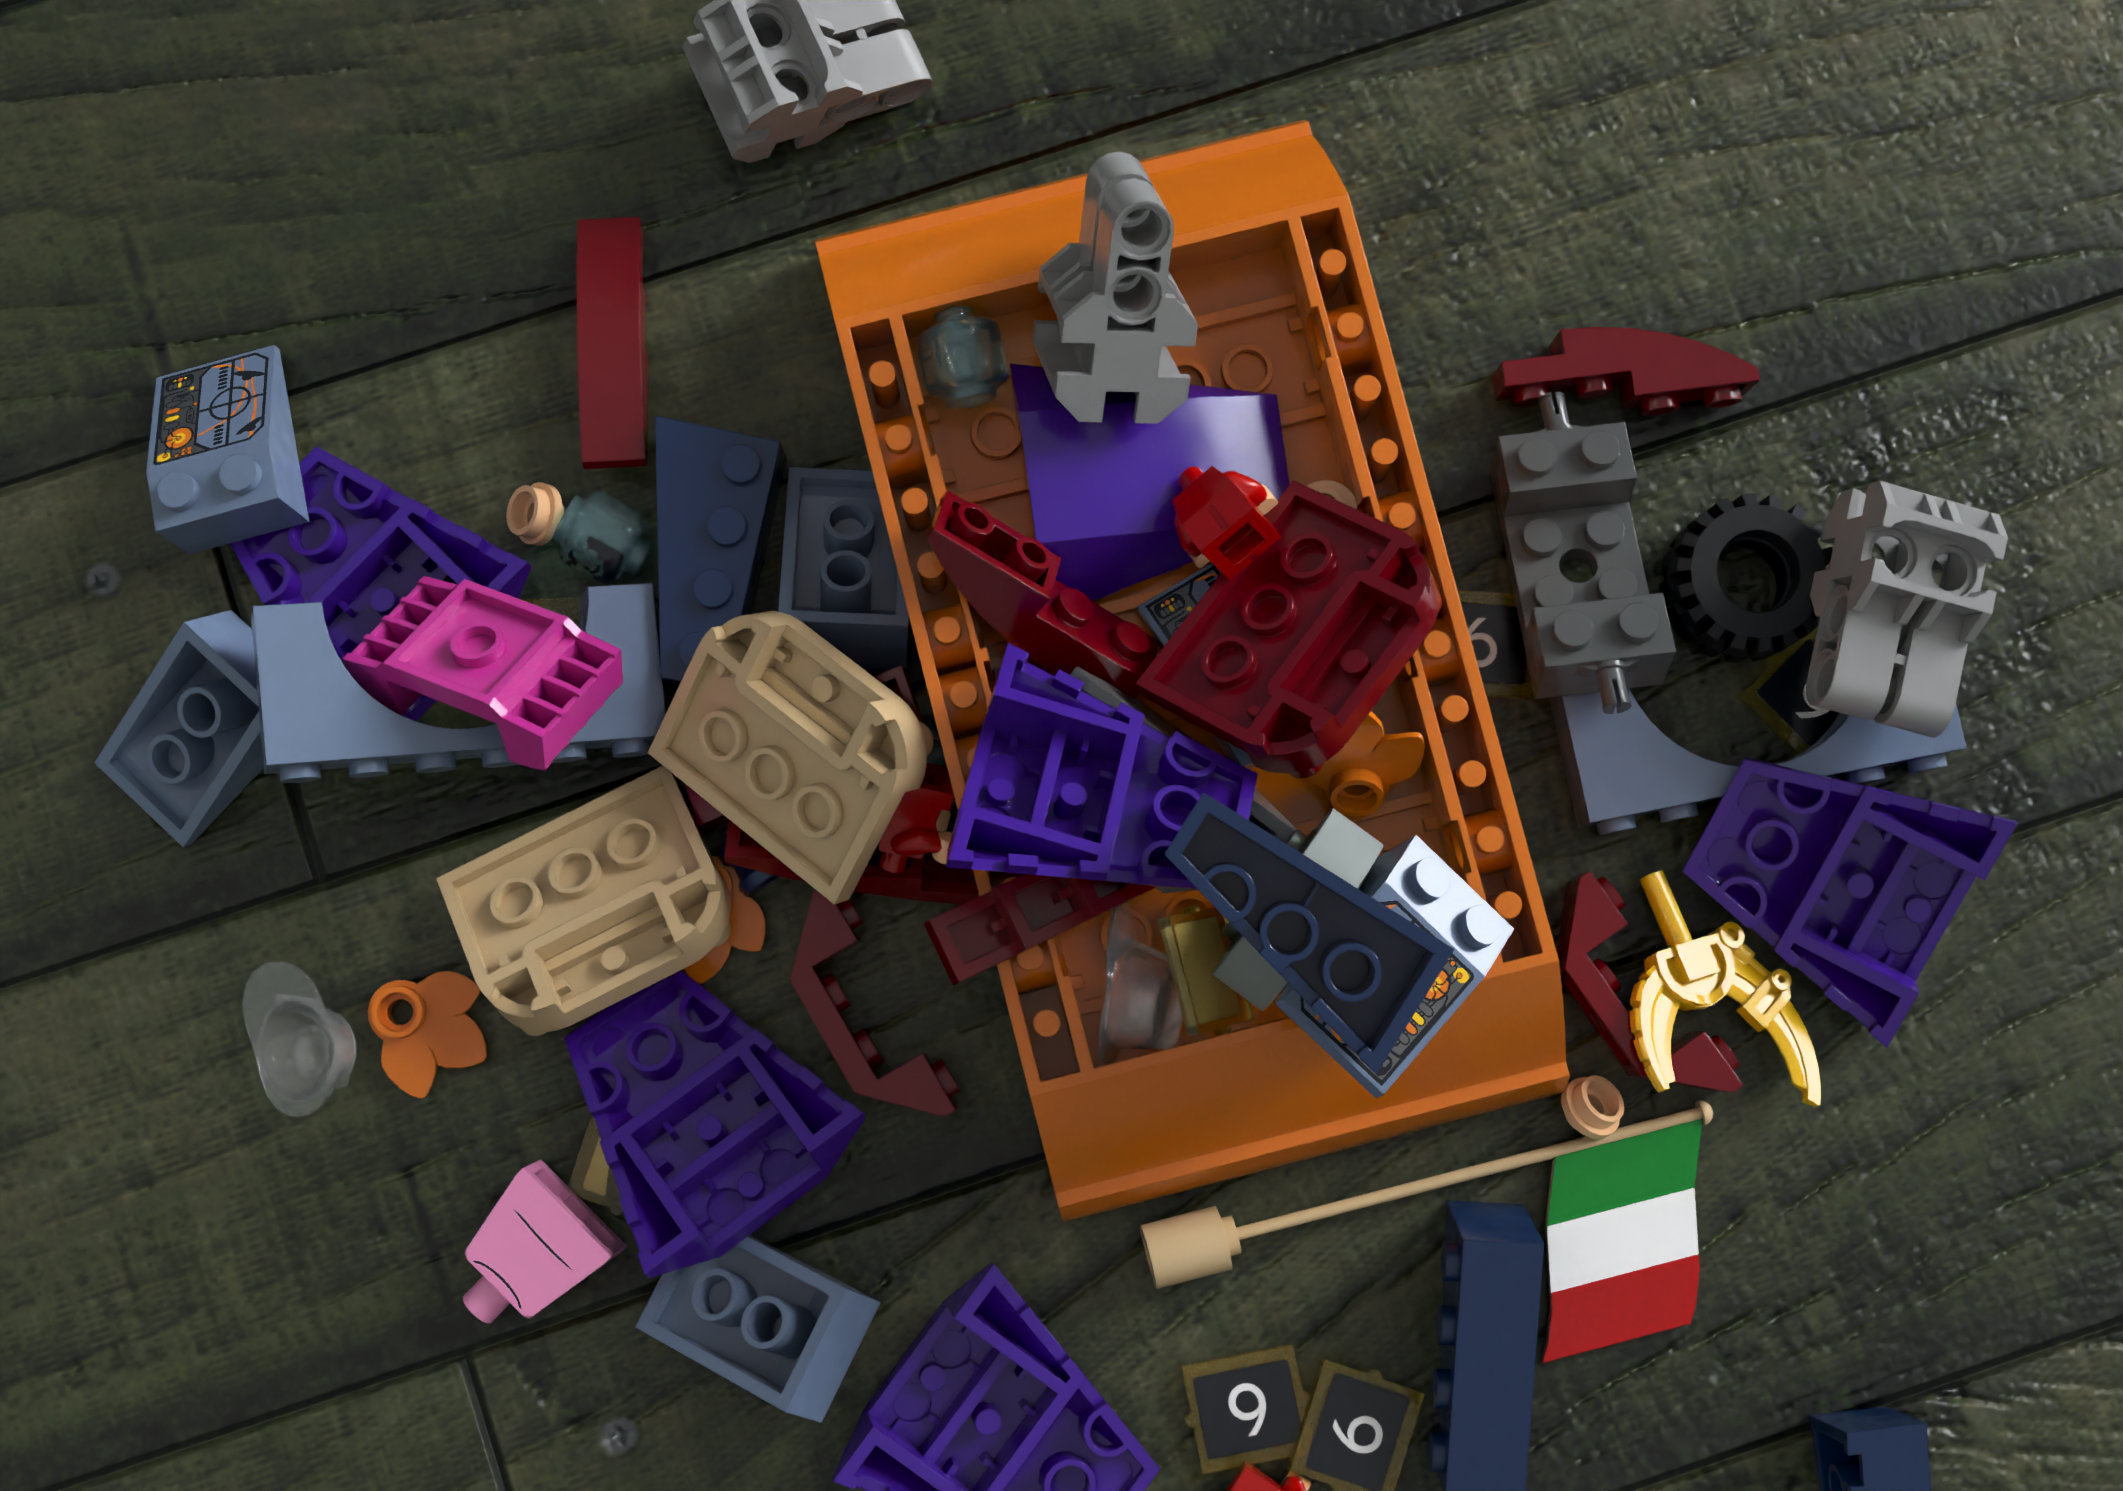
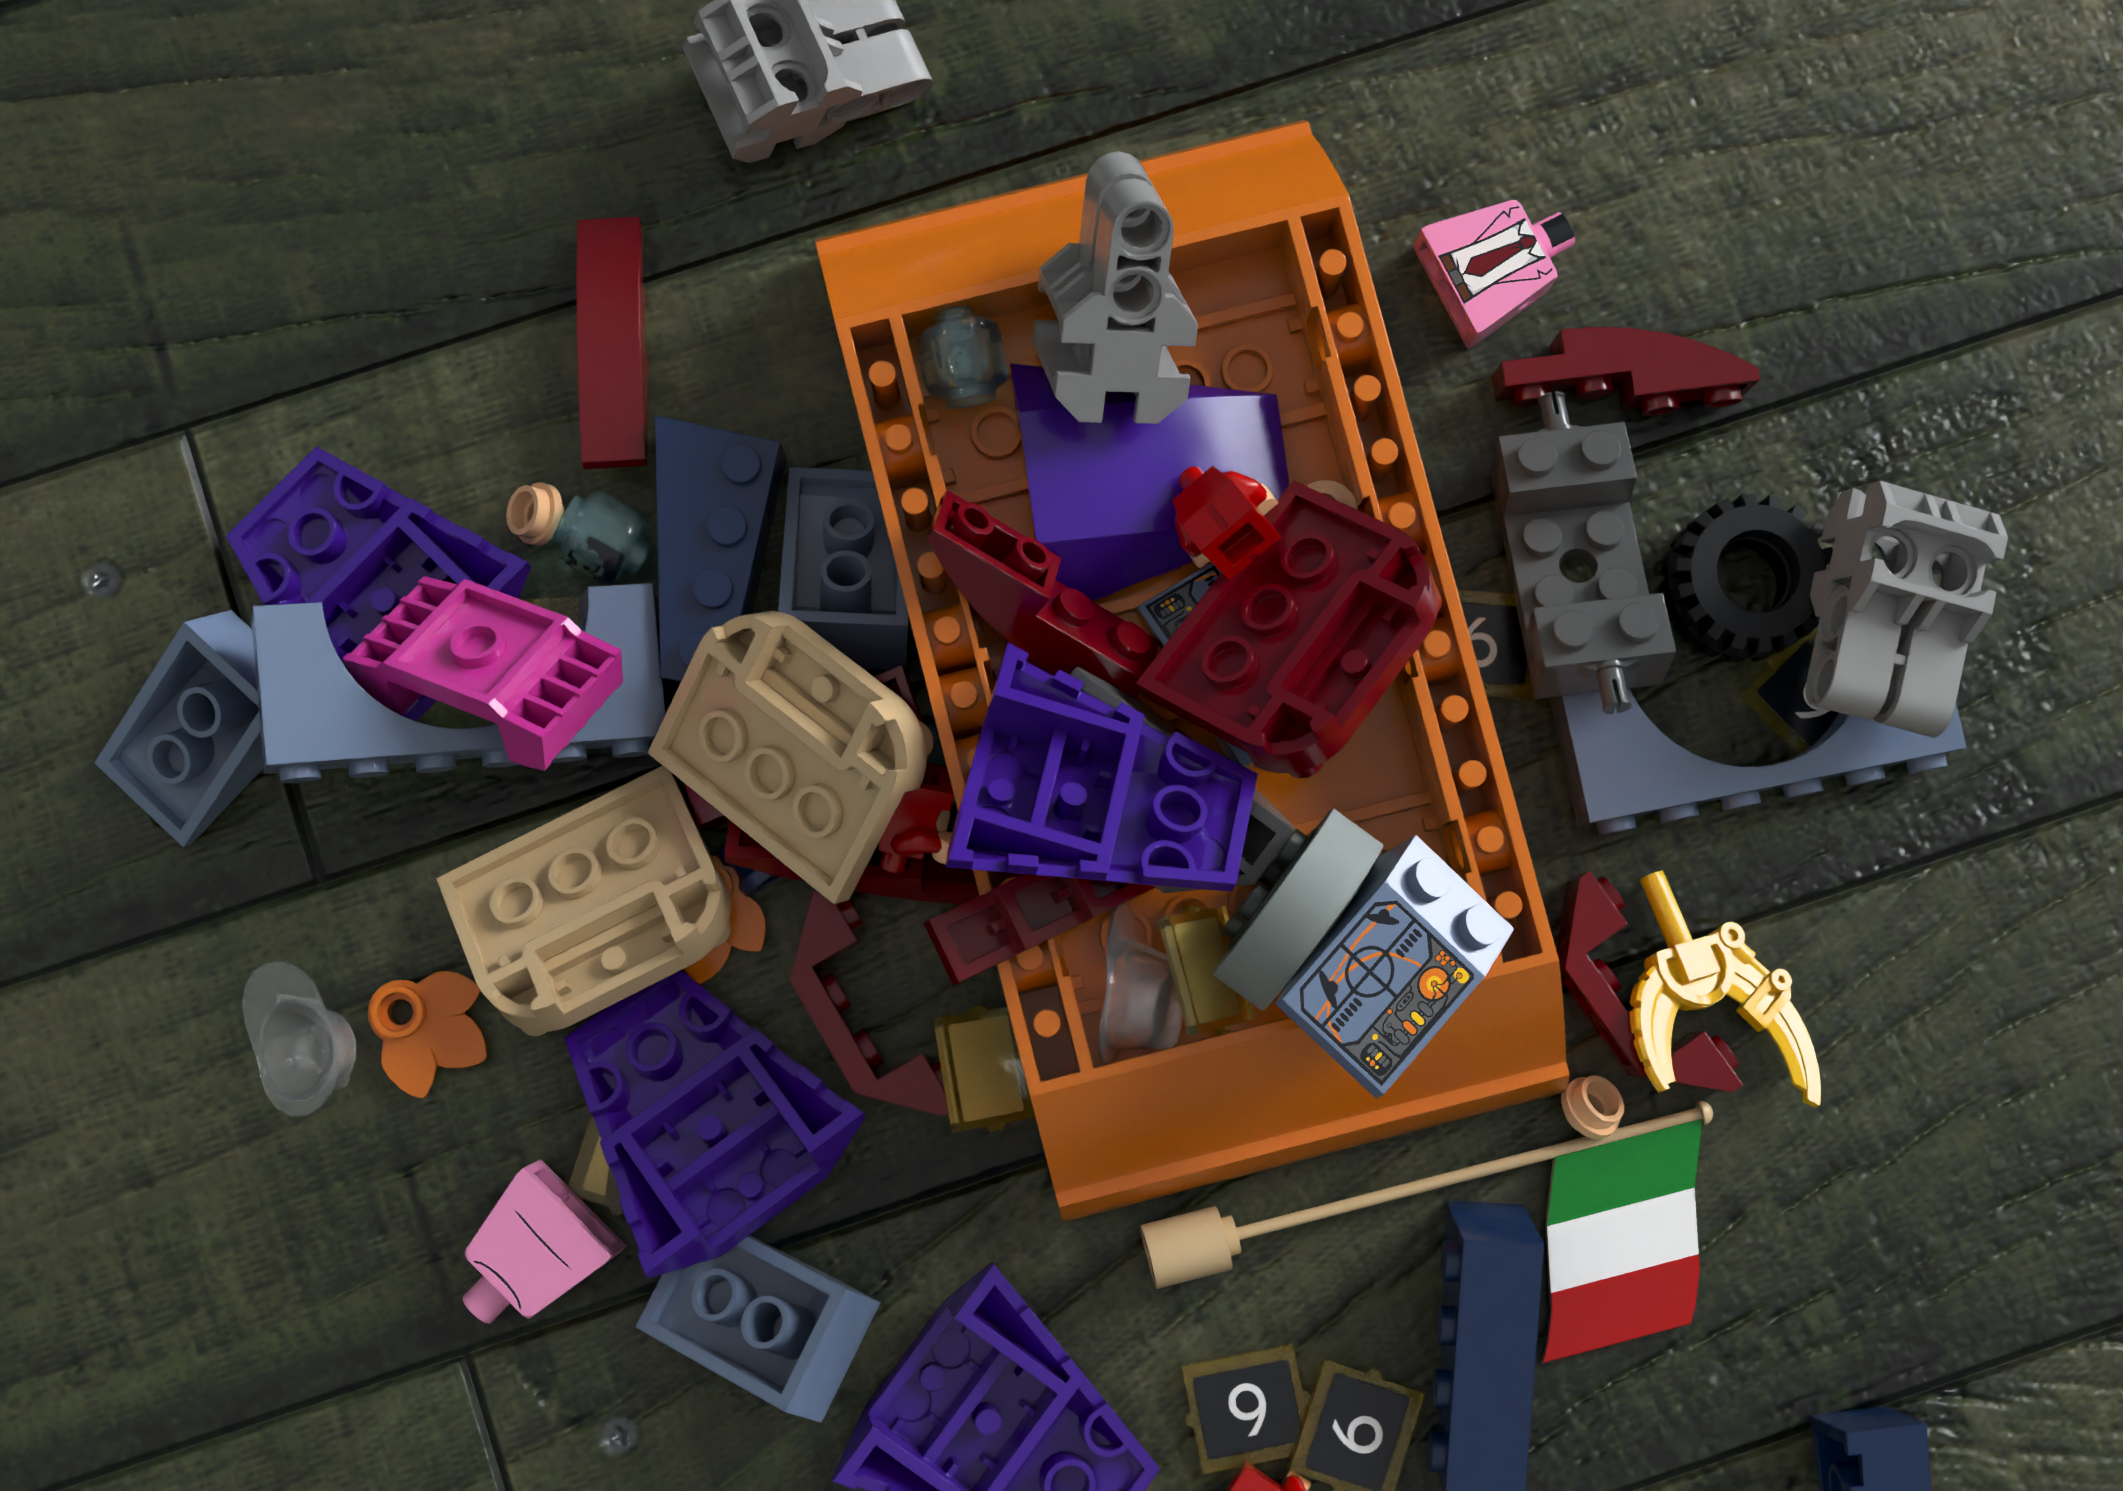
(224, 453): sand blue slope -> none
(982, 1070): none -> clear yellow piece
(1325, 937): dark blue wedge -> none
(1366, 767): orange plate -> none
(1491, 264): none -> bright pink torso
(1844, 879): dark purple wedge -> none

